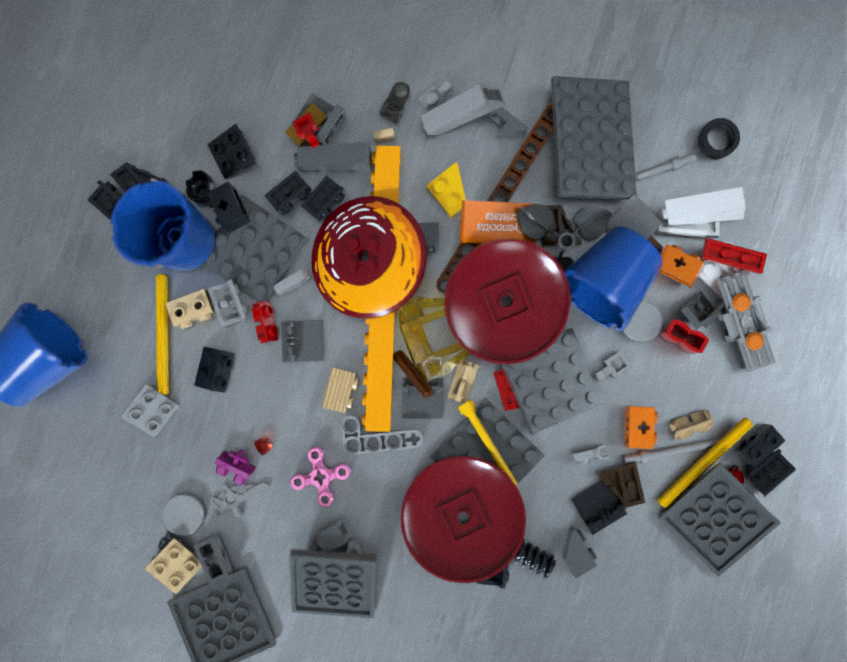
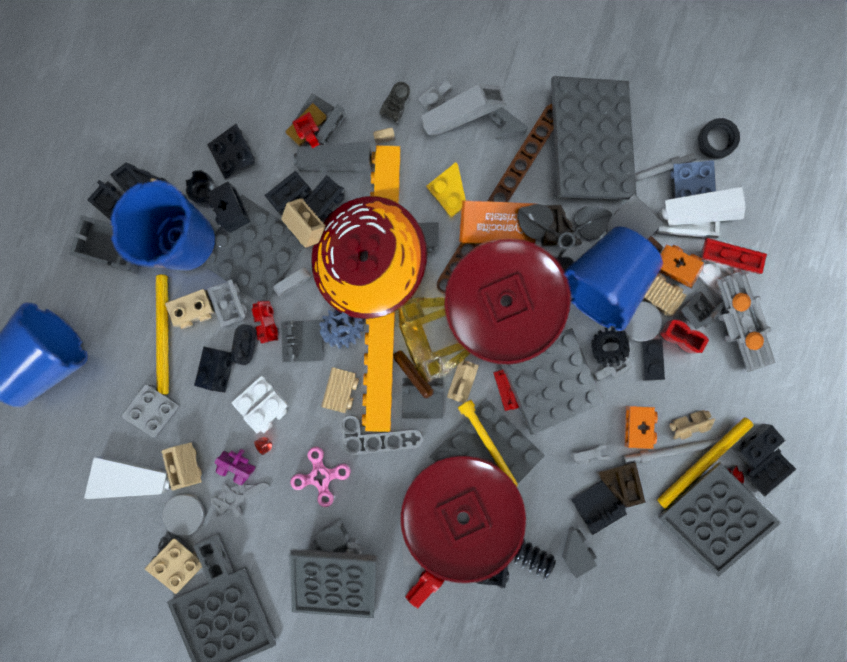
(99, 245): none -> dark grey piece
(121, 478): none -> white slope
(181, 466): none -> tan brick
(245, 344): none -> black plate
(261, 405): none -> white plate
(303, 222): none -> tan brick
(342, 328): none -> sand blue gear
(423, 588): none -> red piece
(610, 337): none -> black tyre
(652, 360): none -> black plate
(665, 296): none -> tan brick
(693, 178): none -> sand blue hinge

